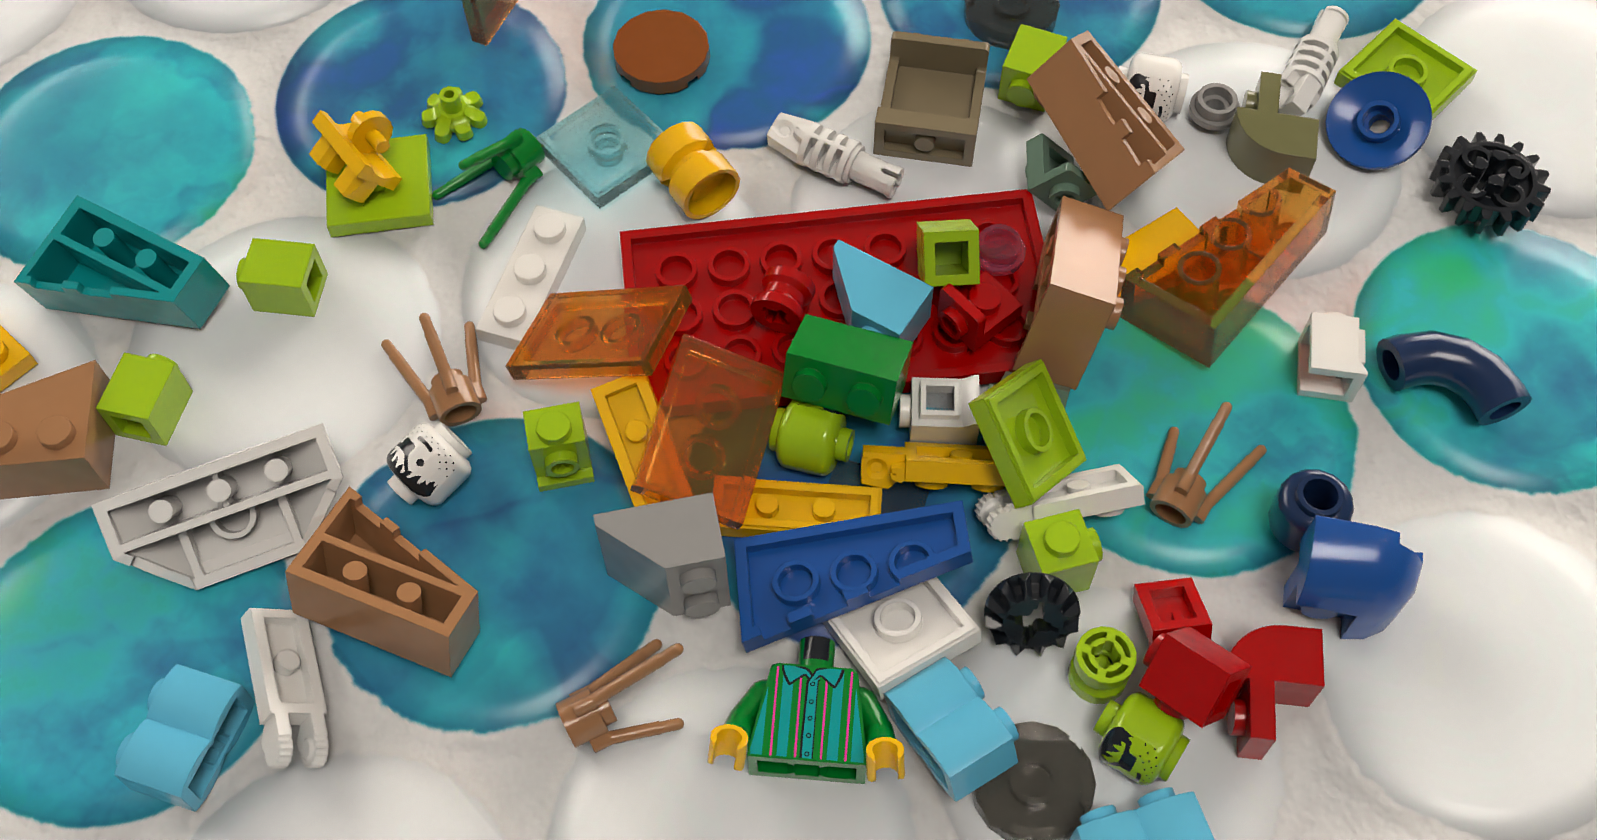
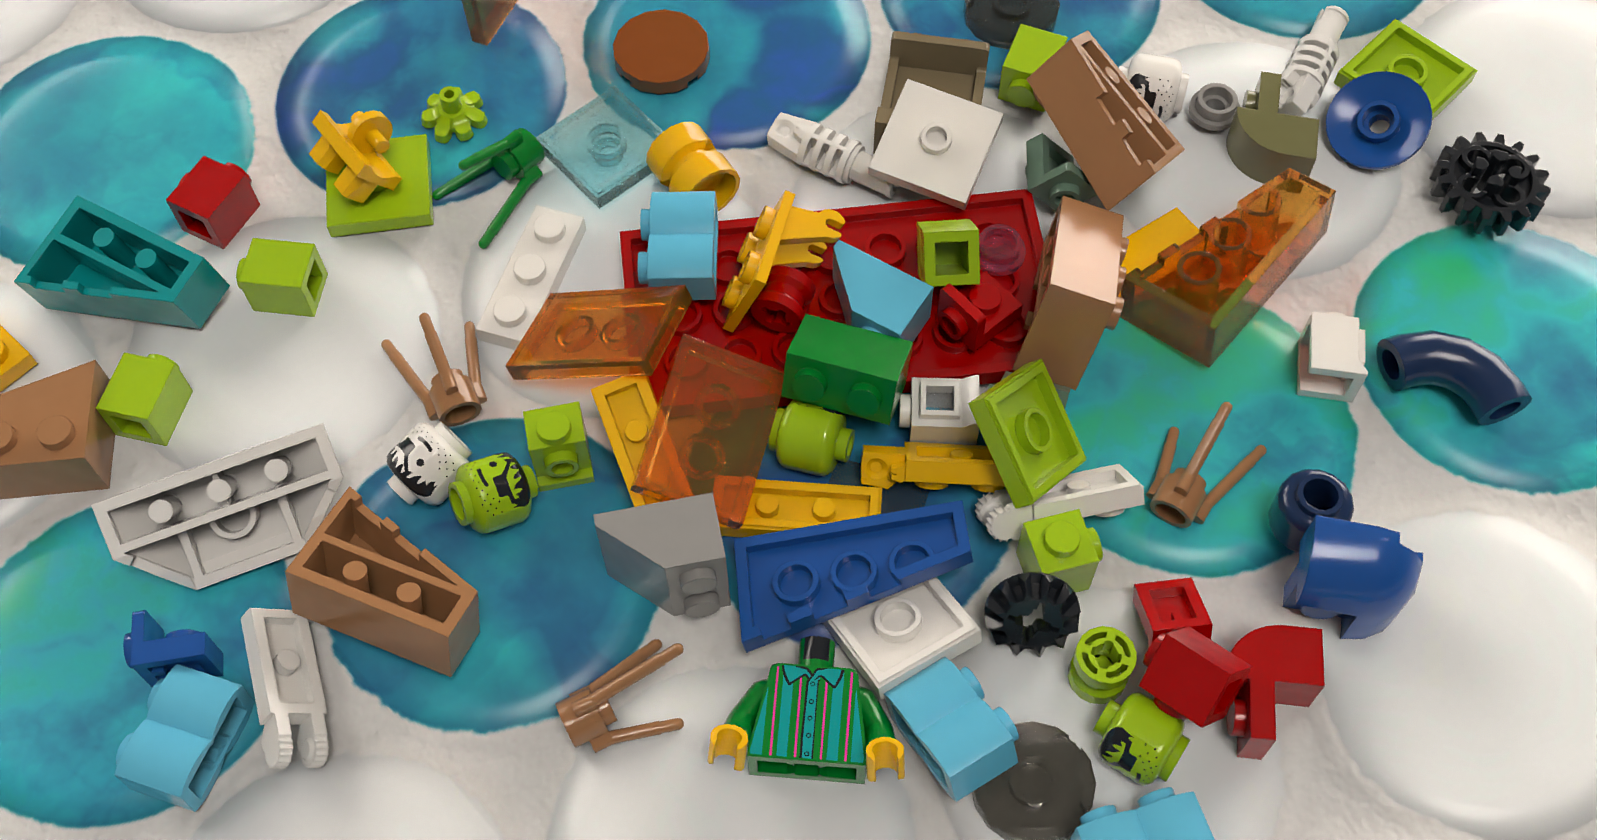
(155, 656): none -> blue bracket
(213, 201): none -> red brick
(492, 493): none -> lime head
(681, 242): none -> medium azure brick
(779, 238): none -> yellow plate
(935, 144): none -> white plate

